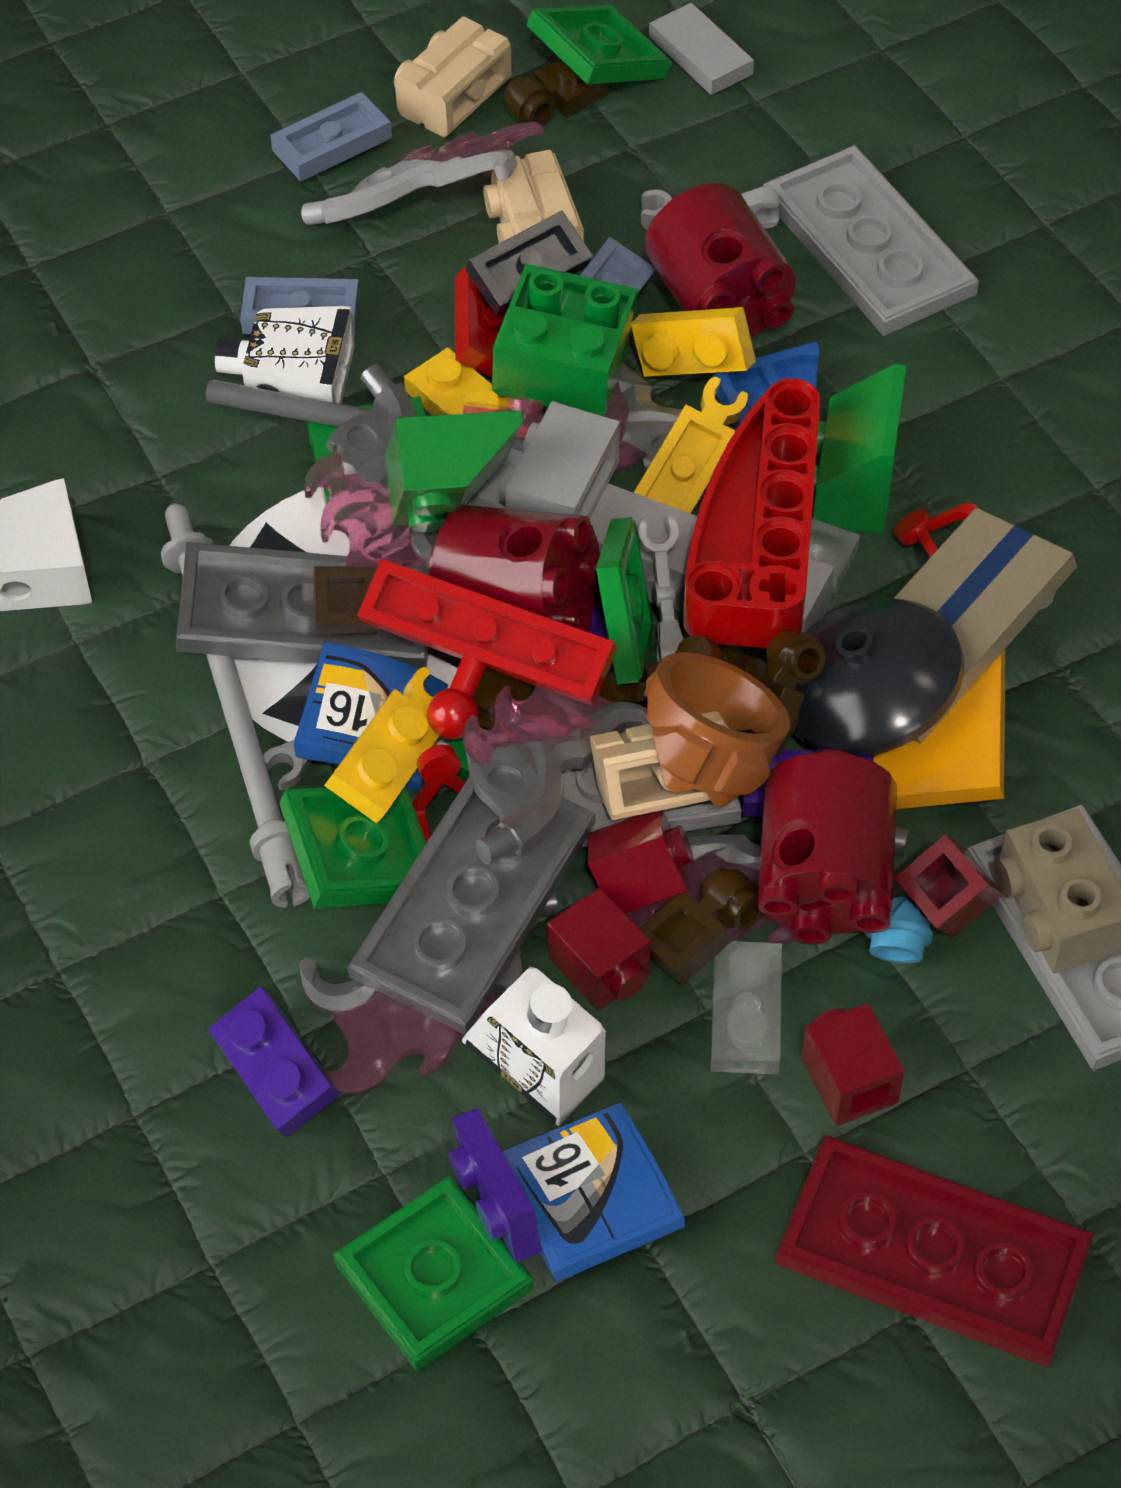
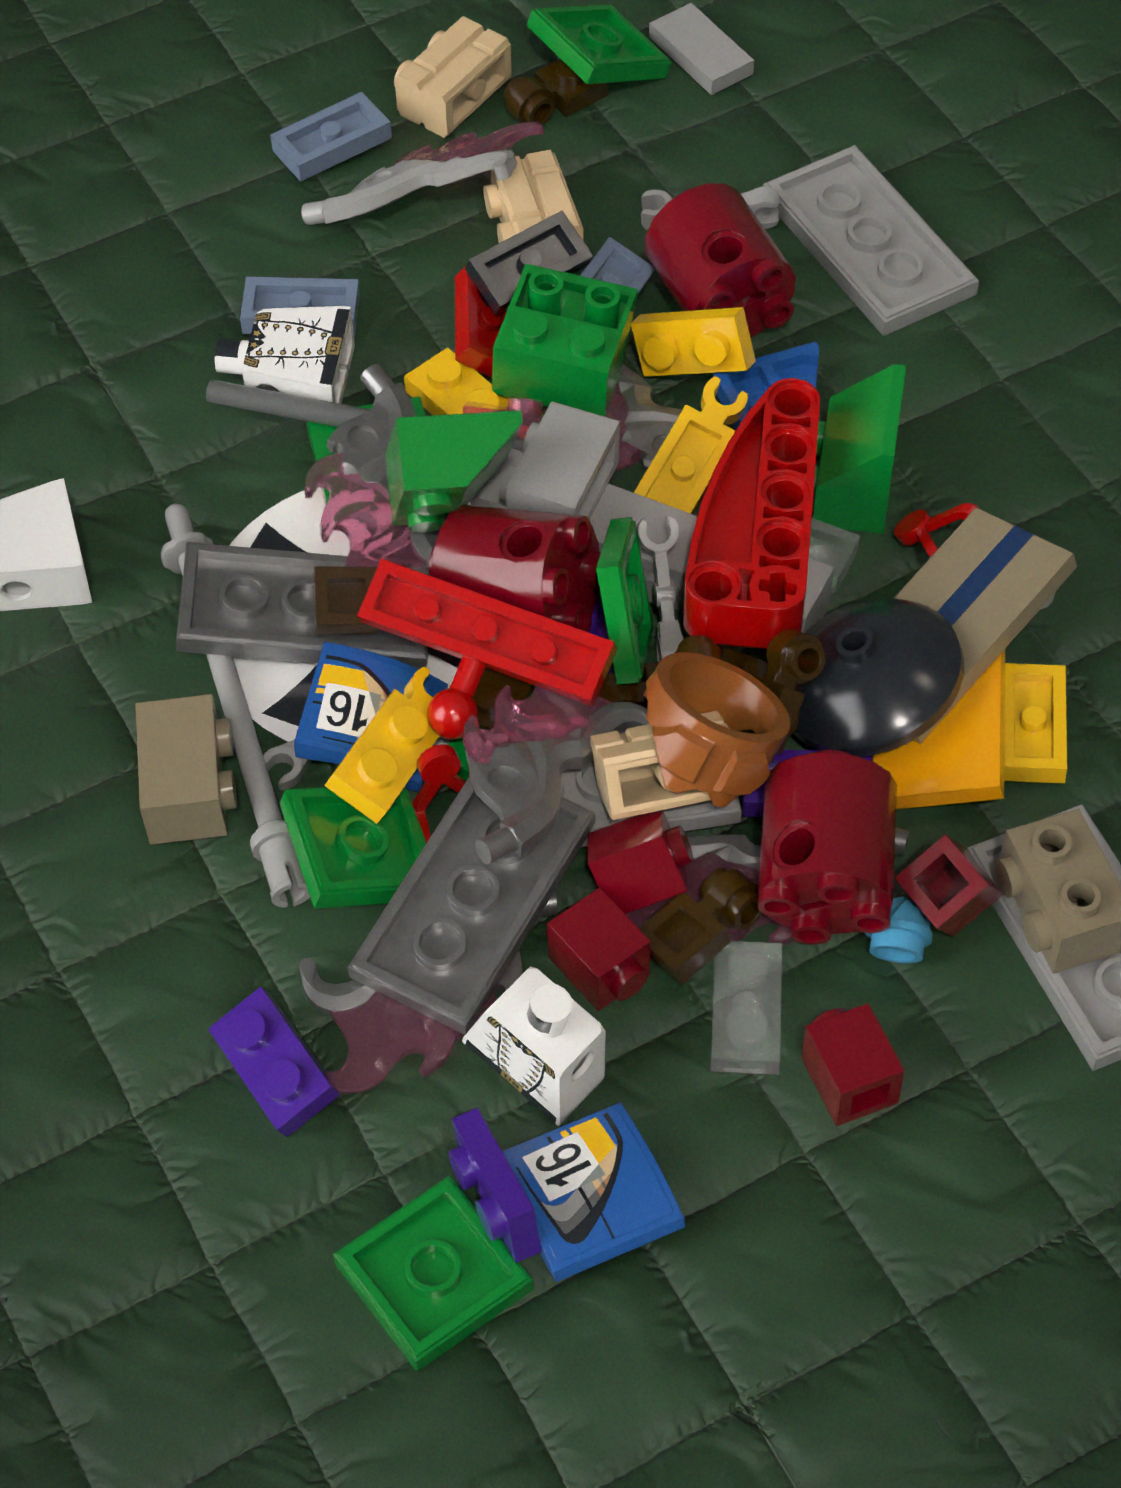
(182, 769): none -> dark tan brick
(935, 1250): dark red tile -> none
(1035, 723): none -> yellow plate

